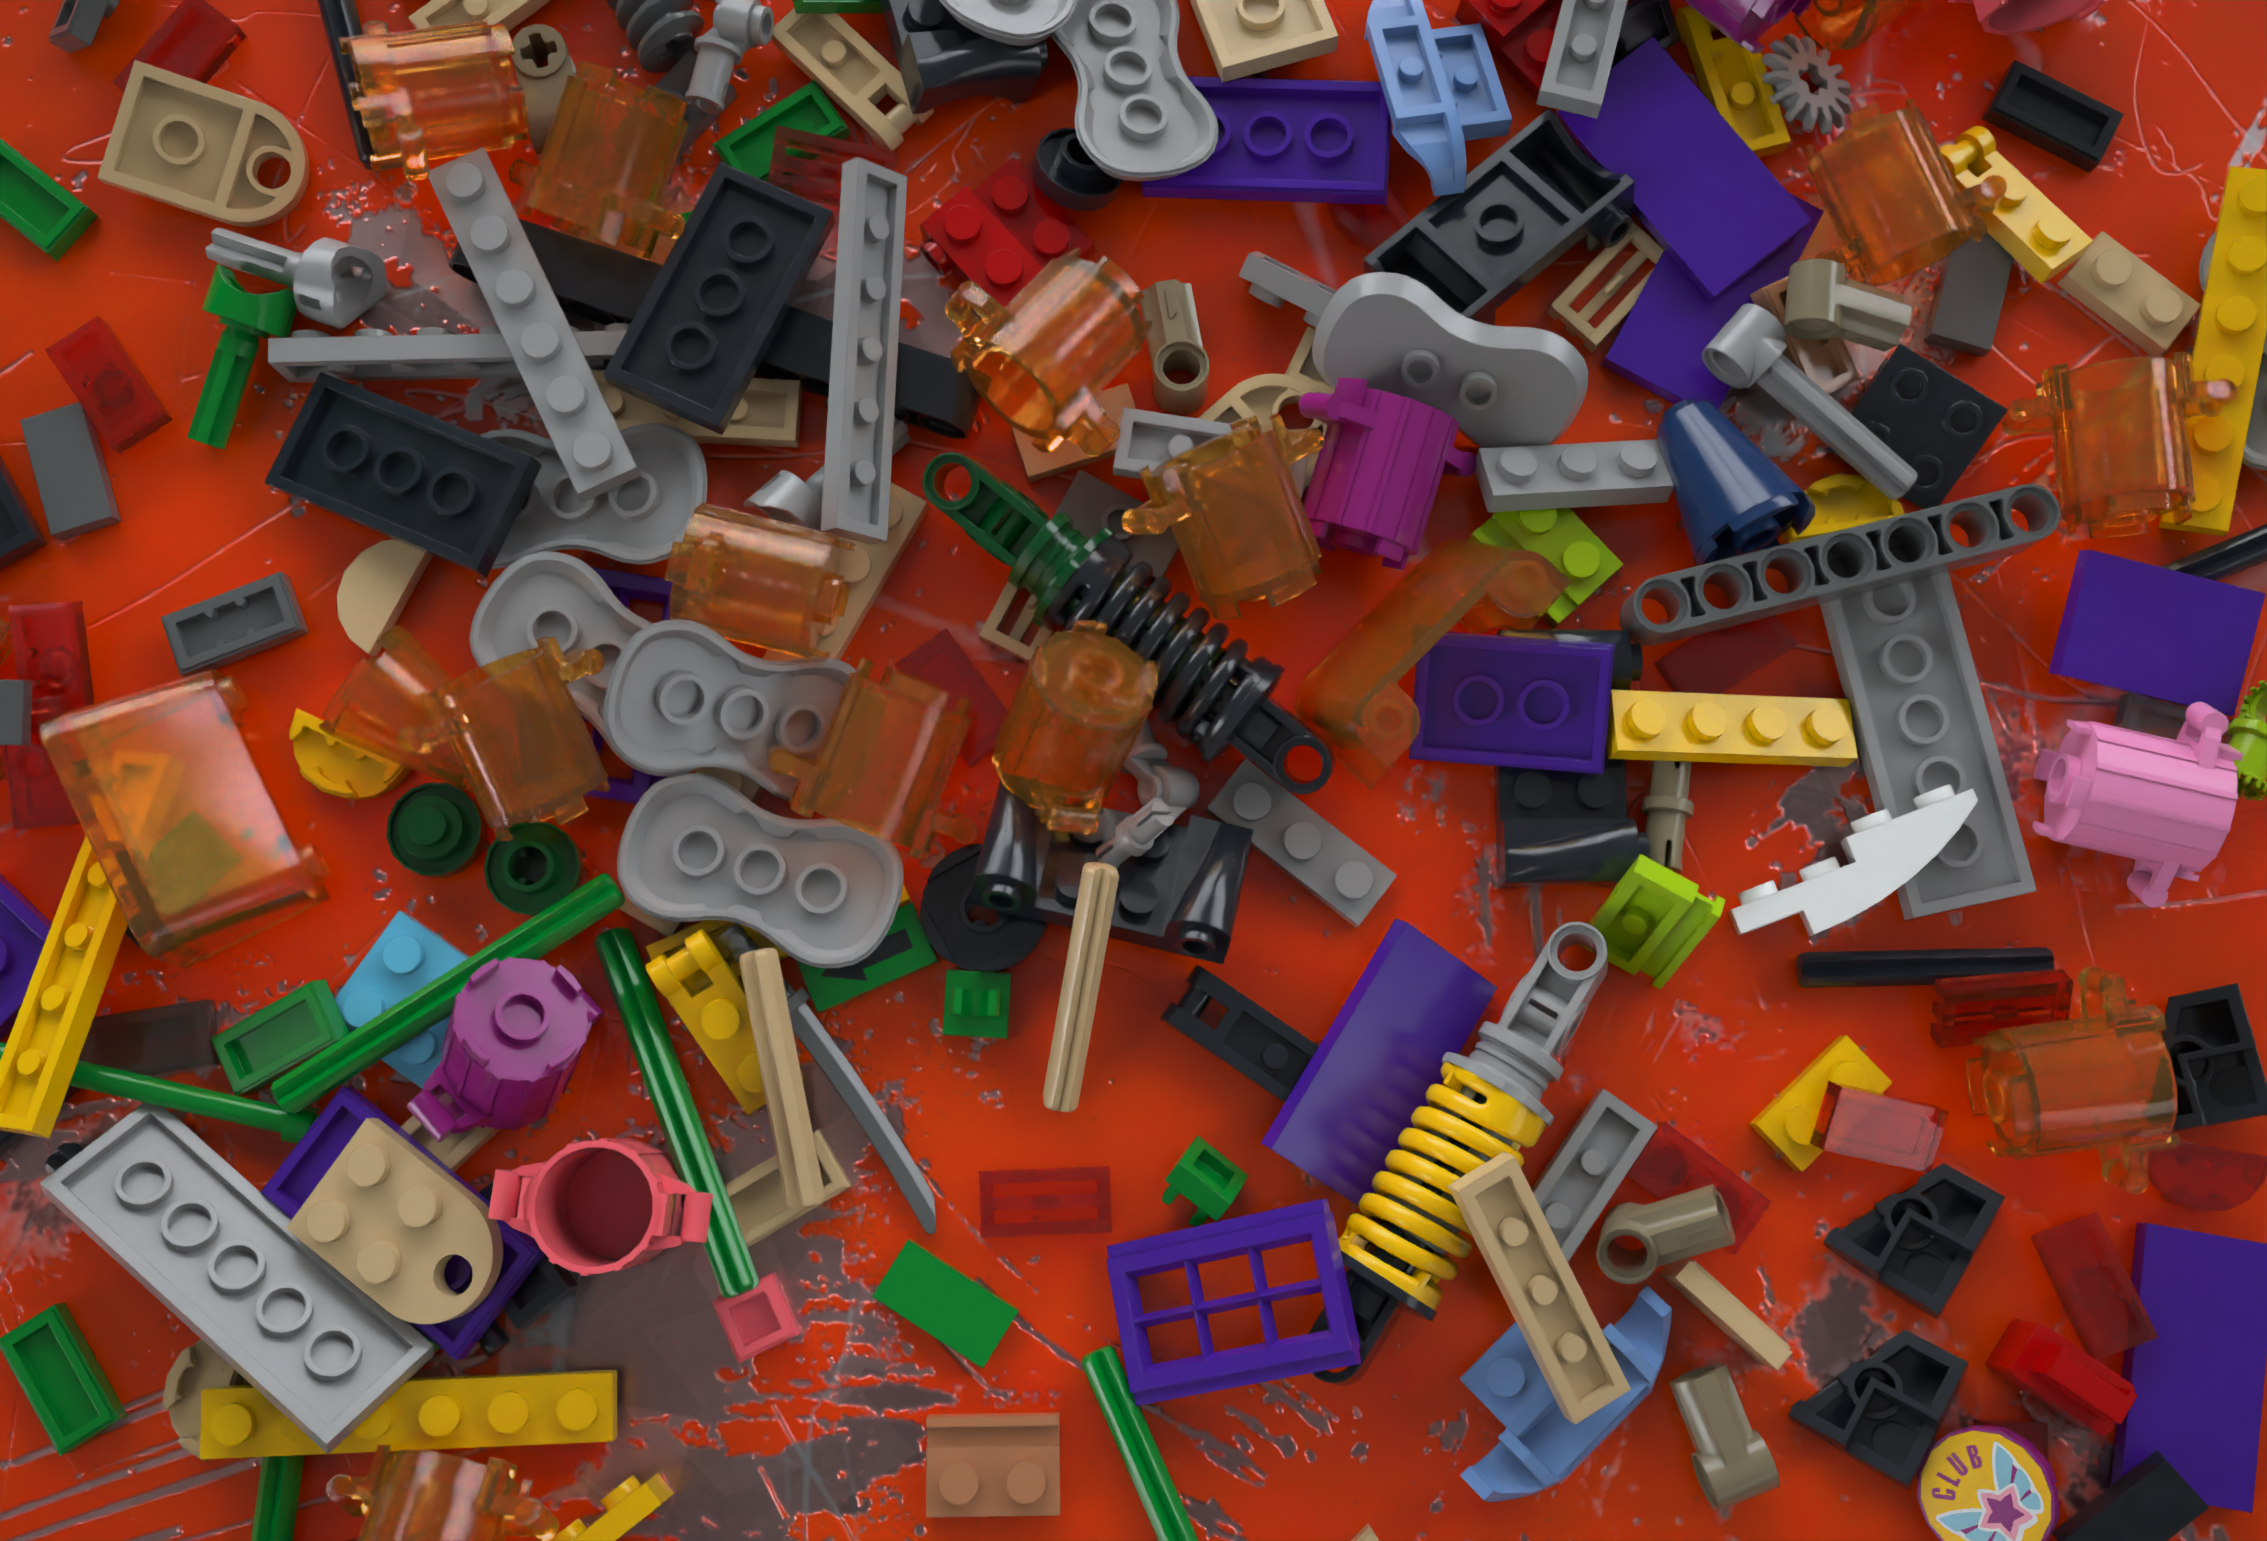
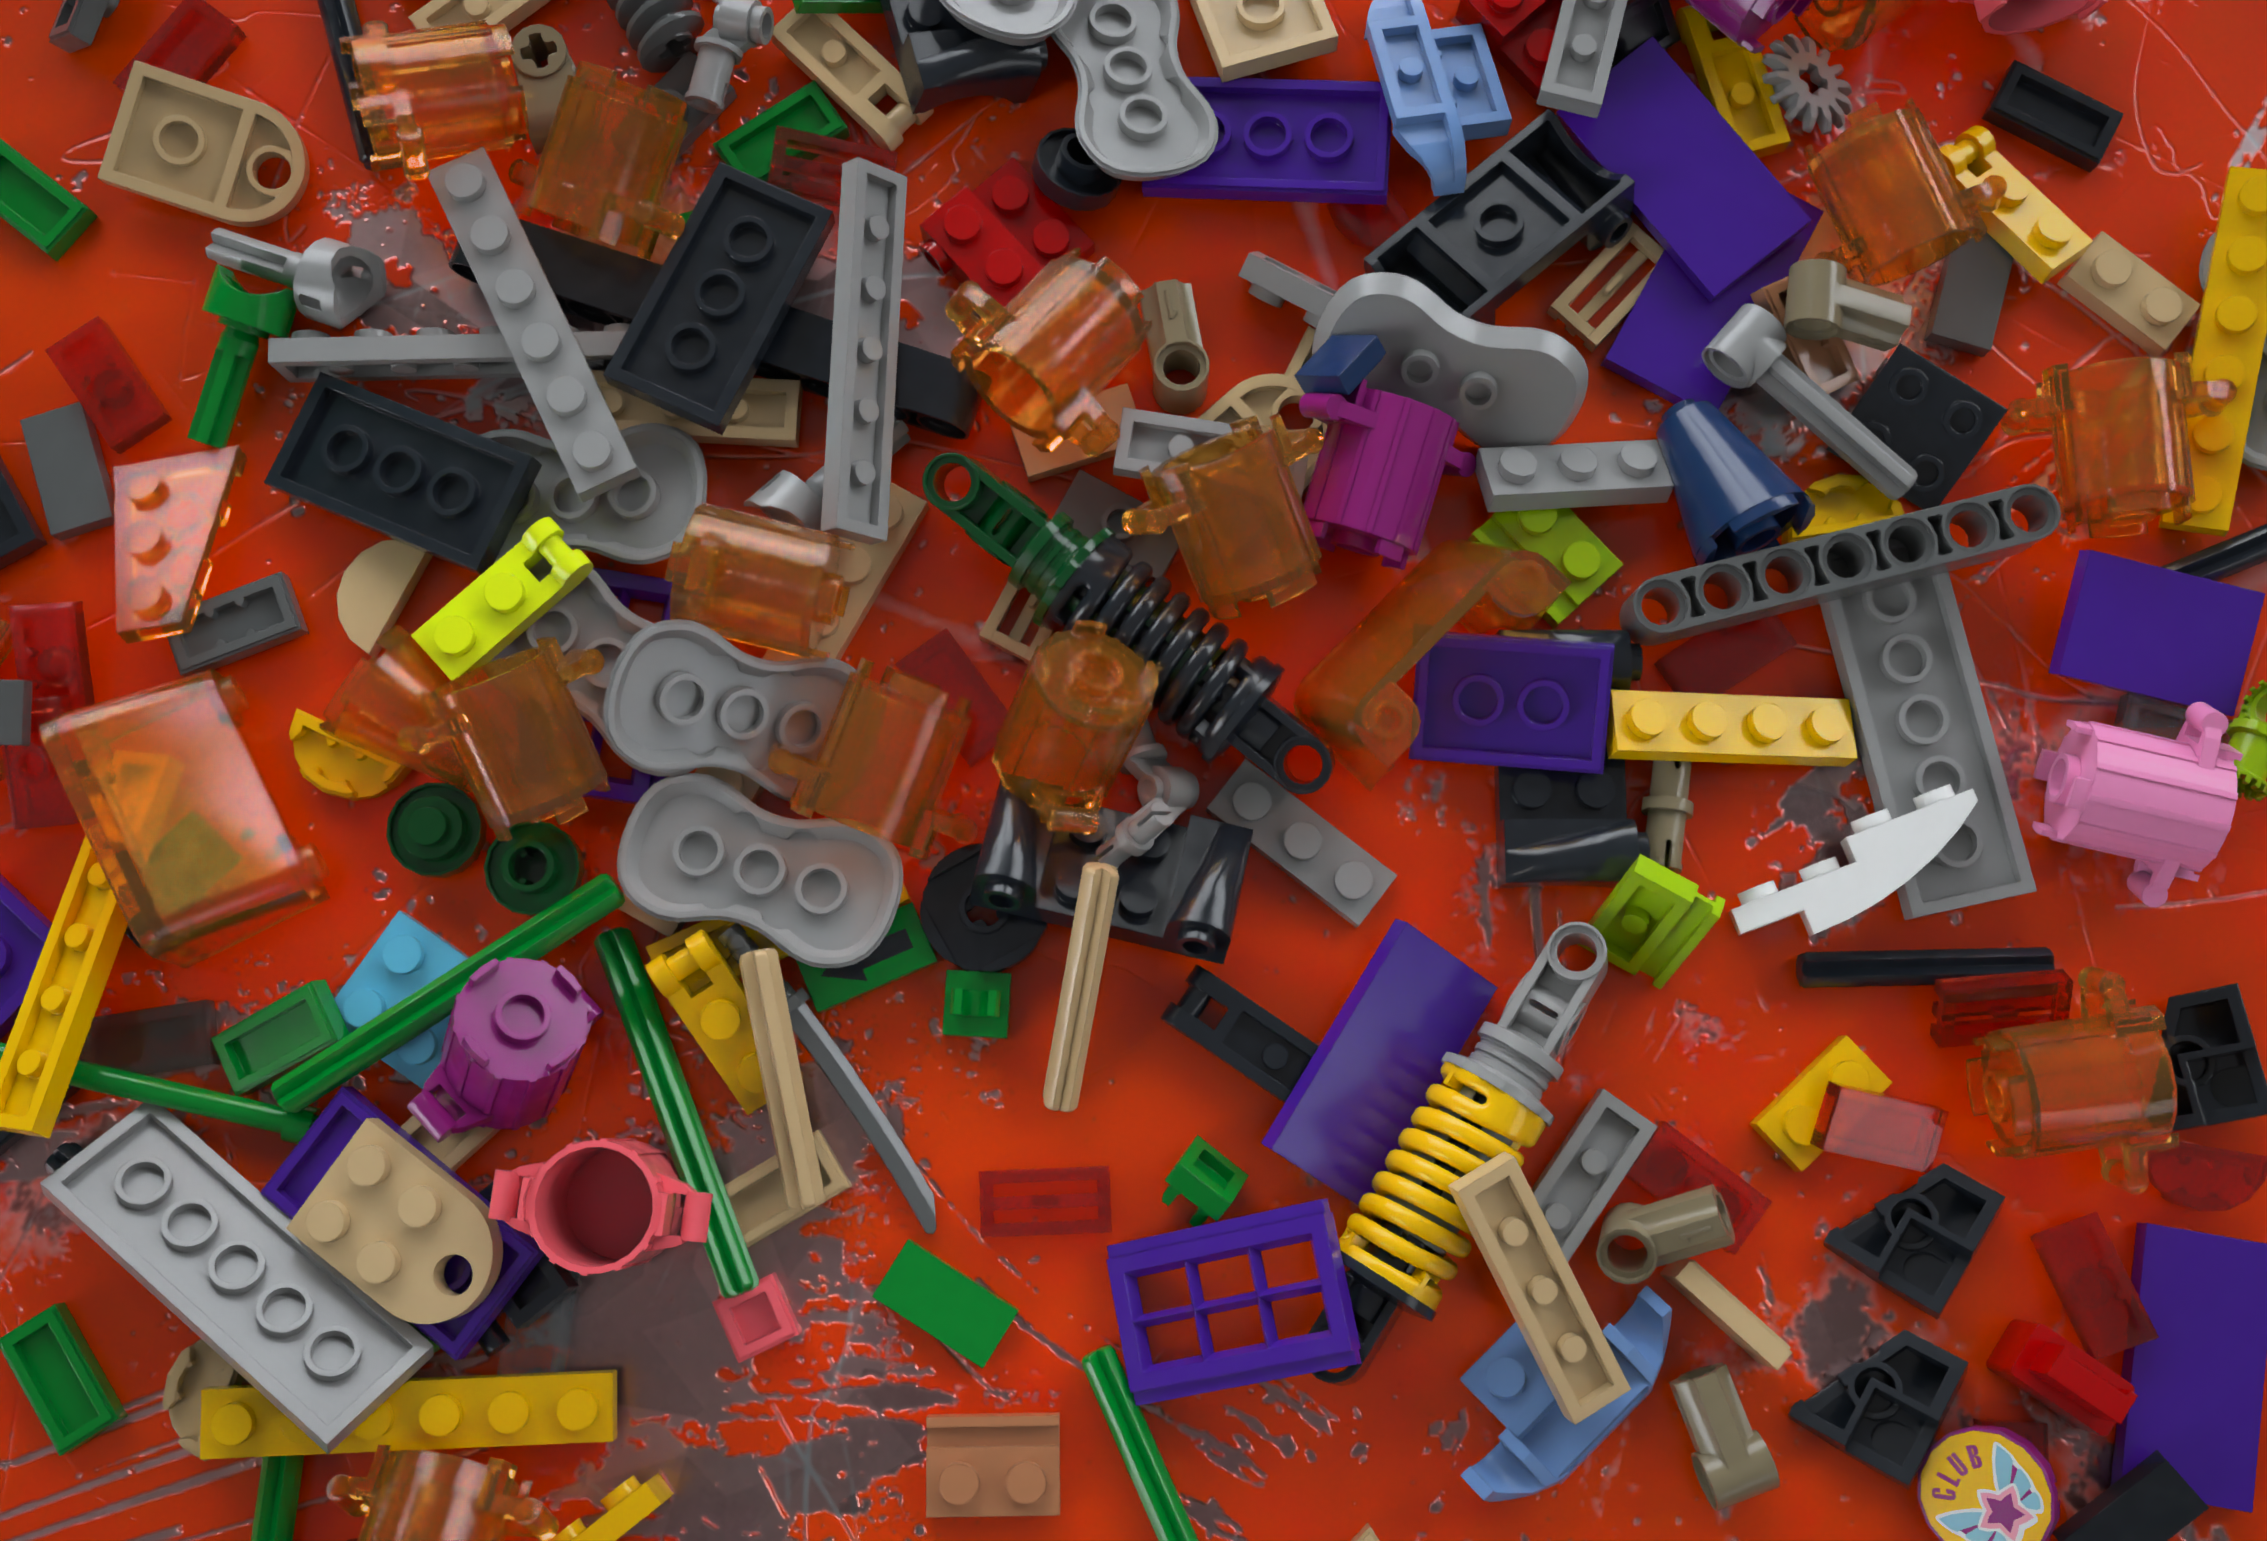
(164, 538): none -> clear orange wing
(503, 601): none -> neon yellow plate
(1340, 364): none -> dark blue tile

